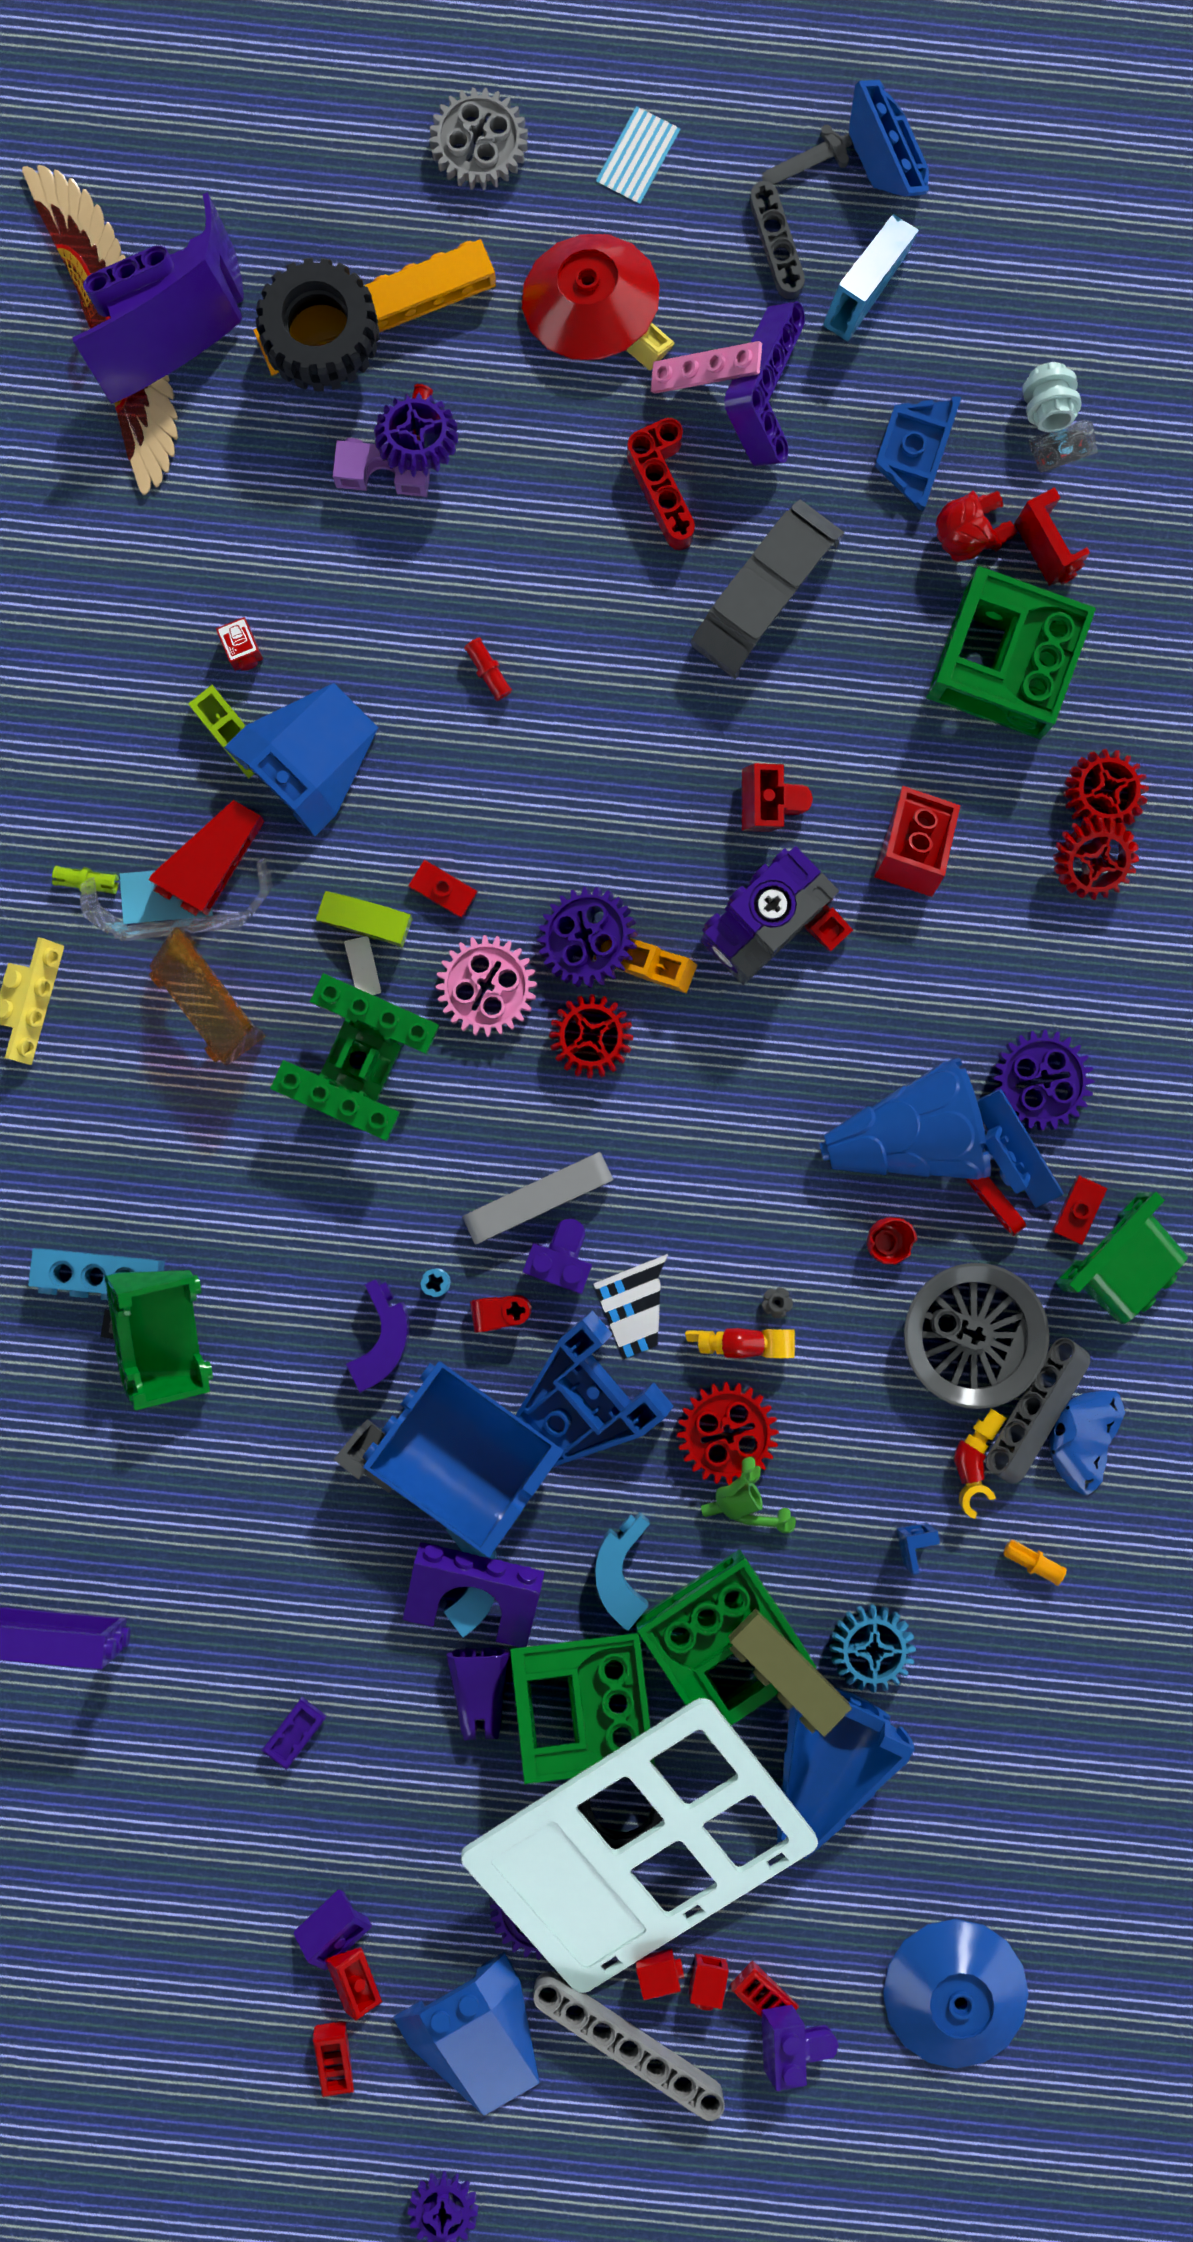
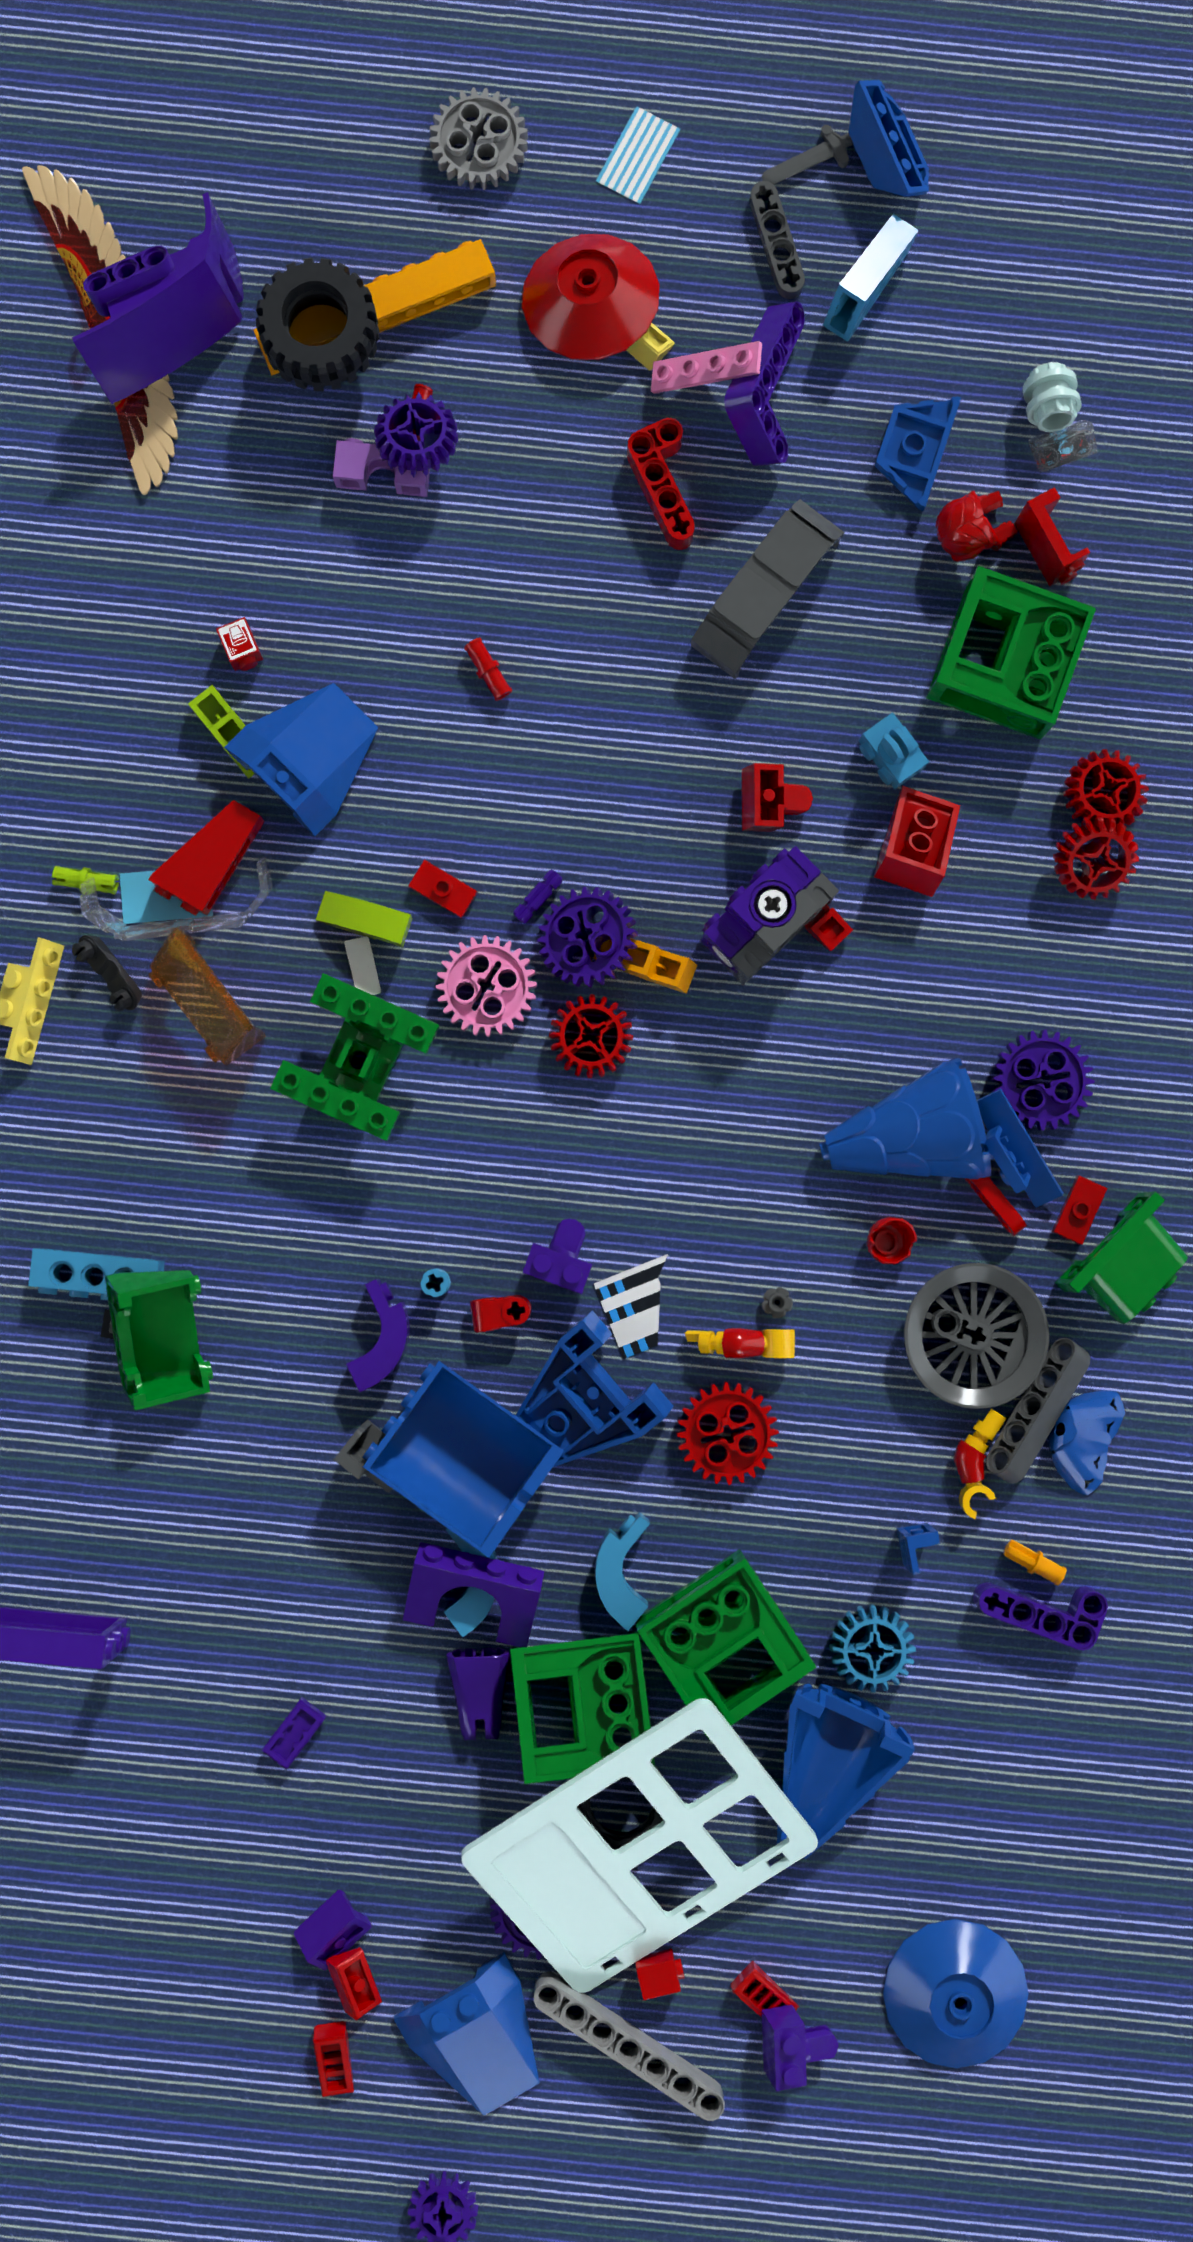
(123, 989): none -> black piece
(537, 896): none -> dark purple axle
(537, 1198): light grey beam -> none
(708, 1982): red brick -> none
(744, 1498): bright green piece -> none
(789, 1673): olive brick -> none
(893, 751): none -> dark azure brick
(1037, 1611): none -> dark purple beam

